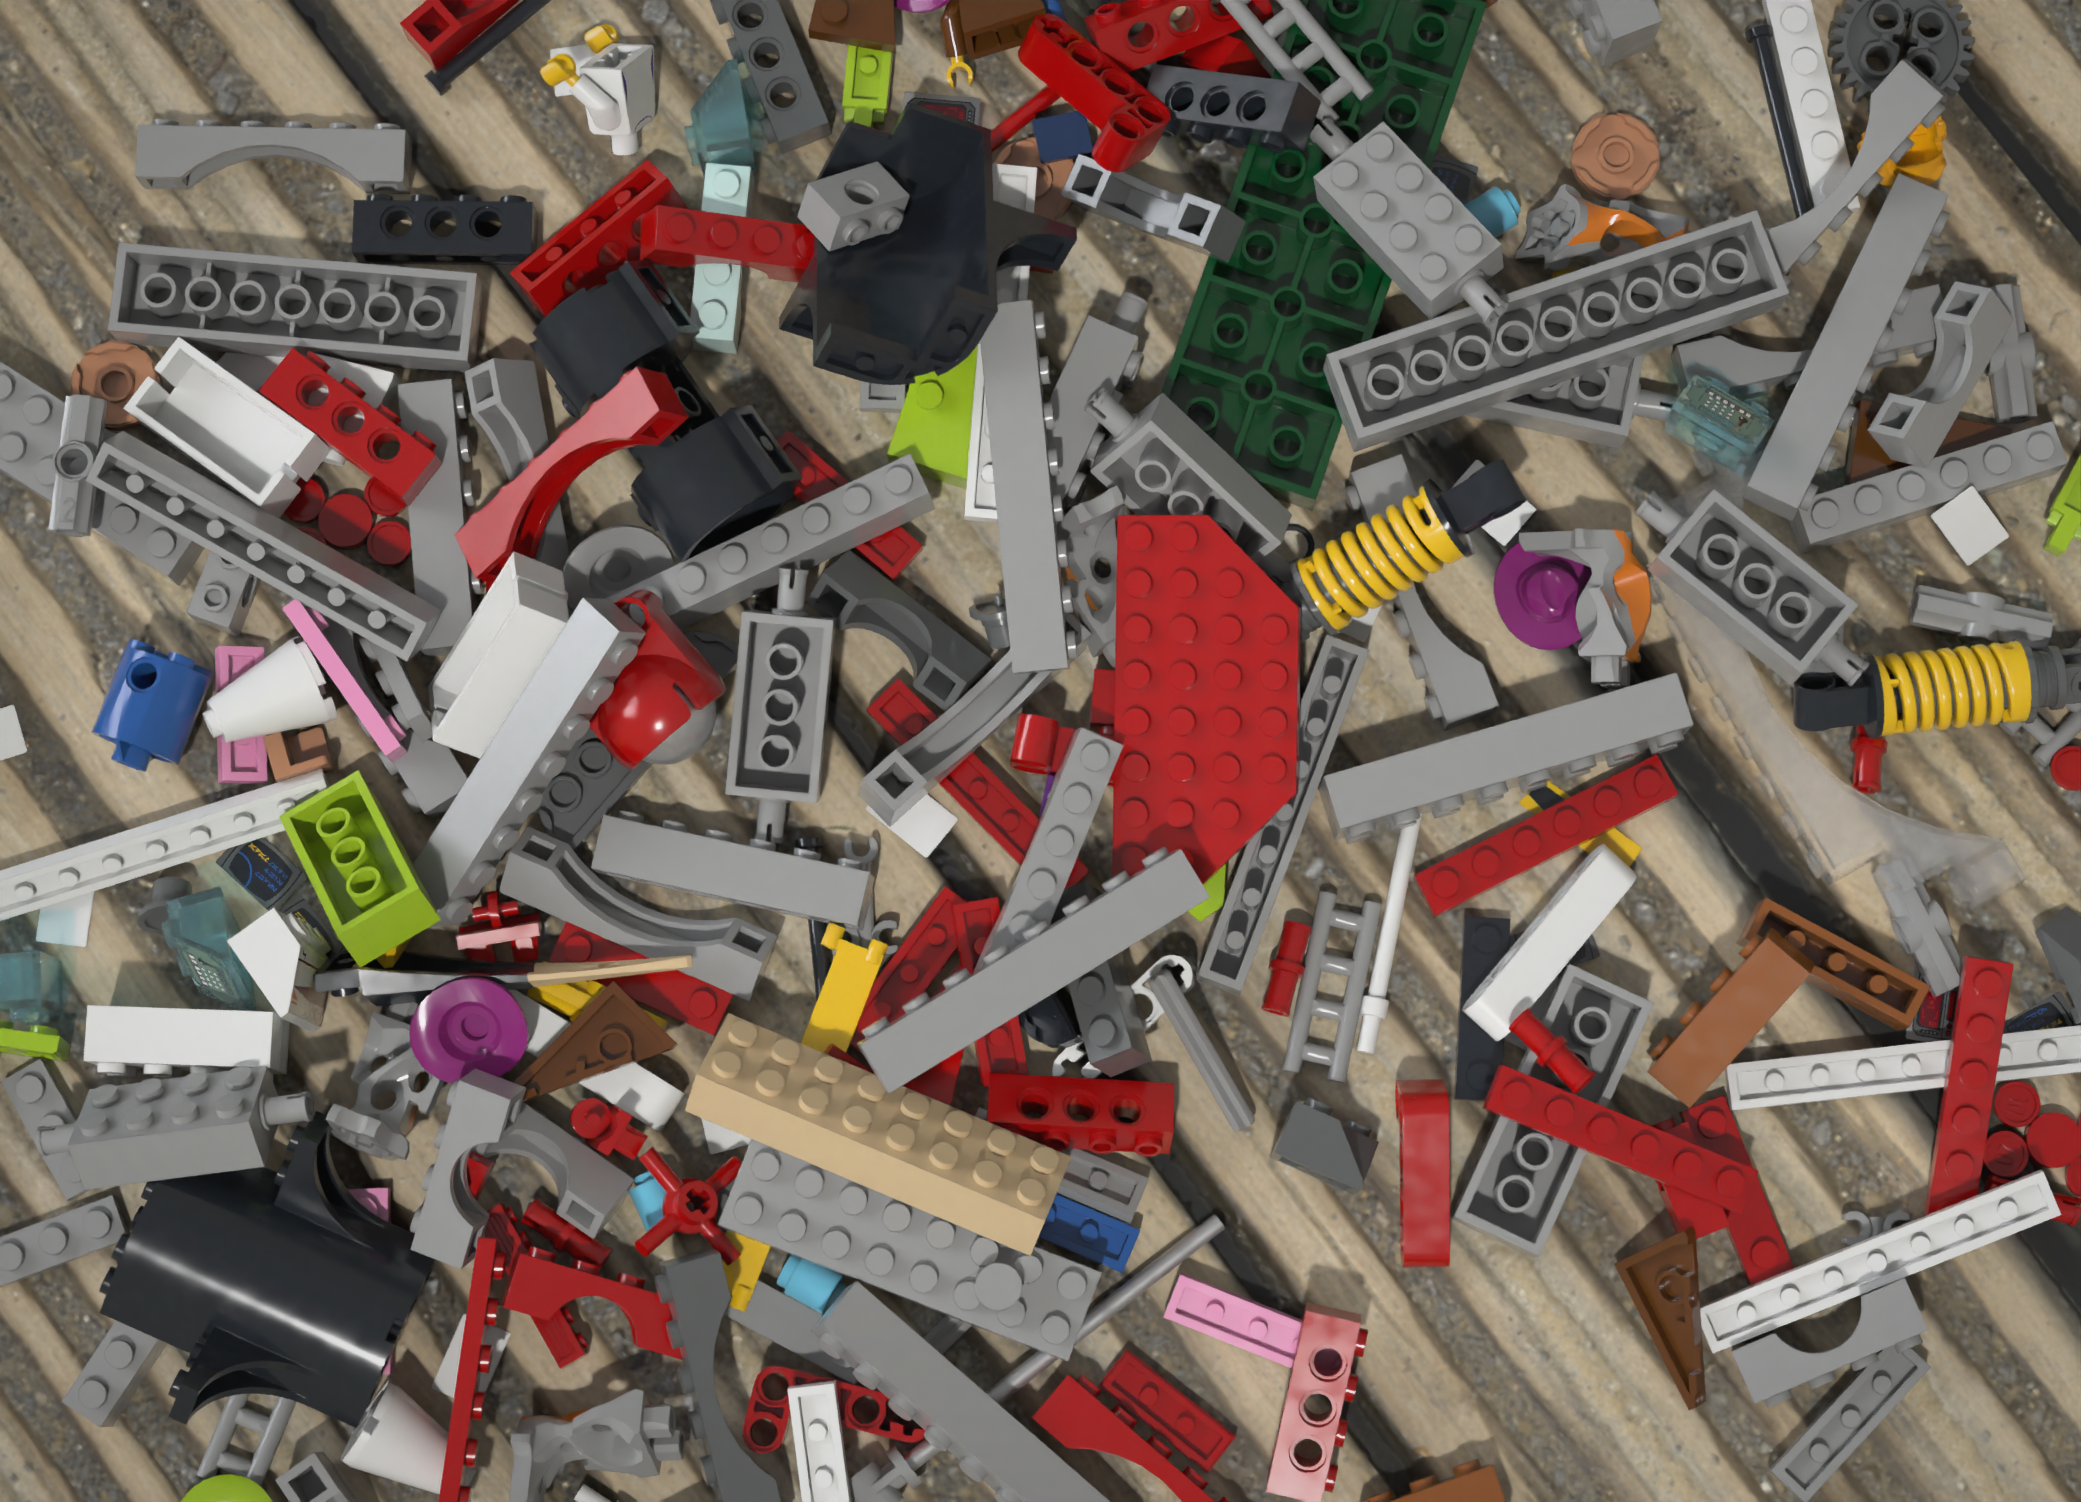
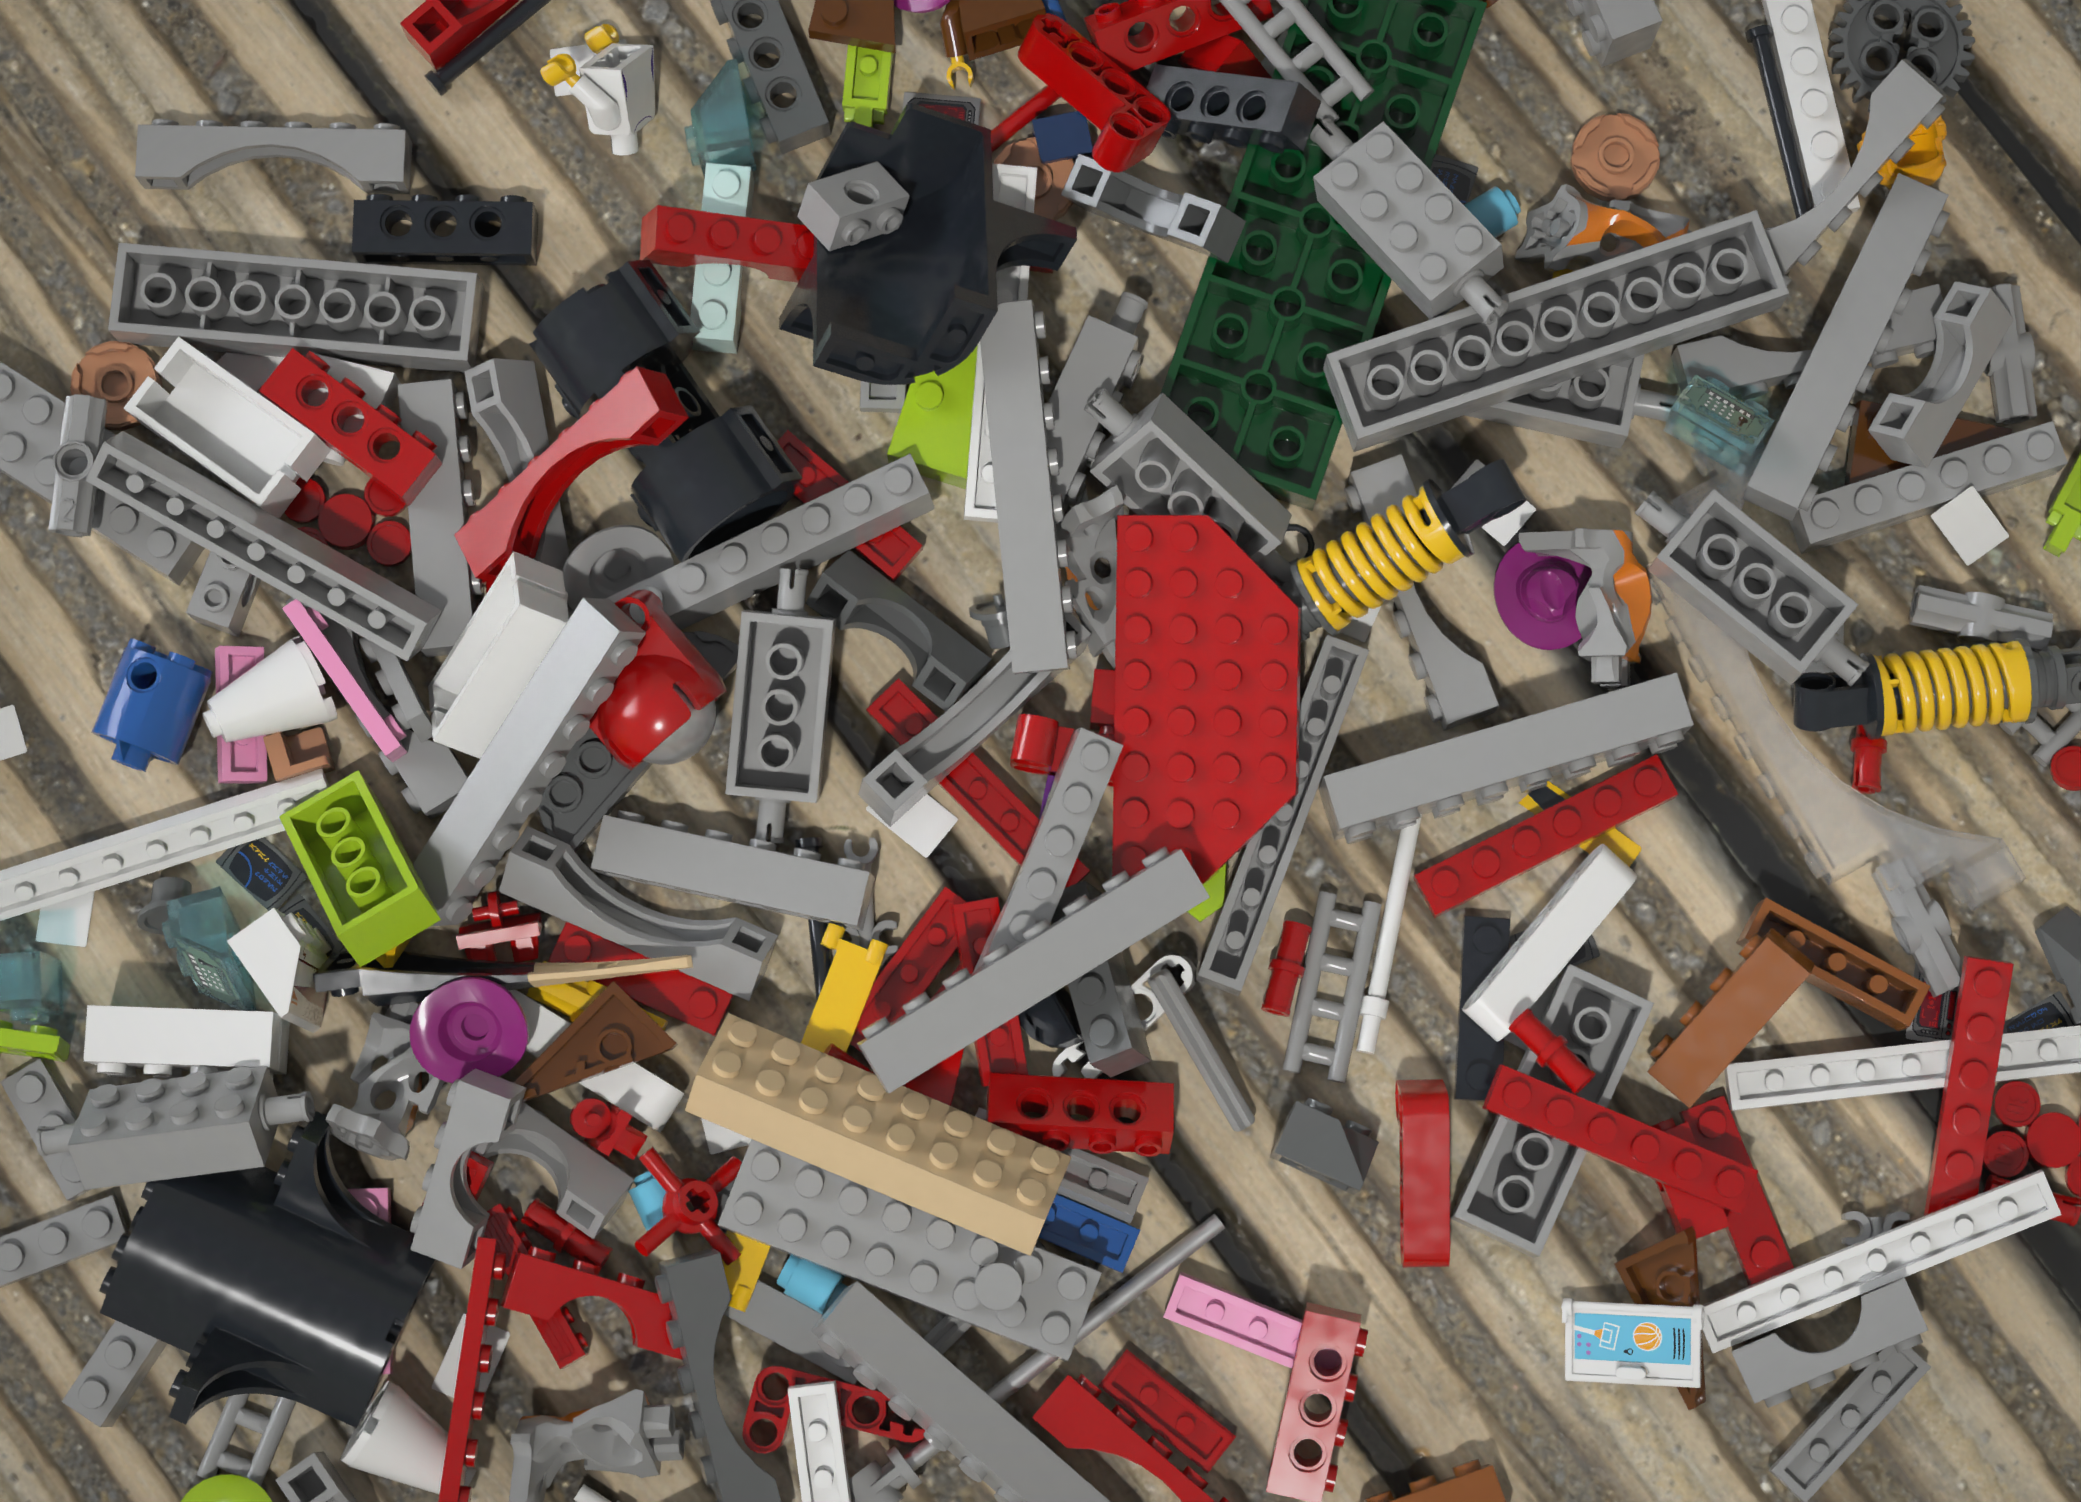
(595, 240): red brick -> none
(1633, 1335): none -> door

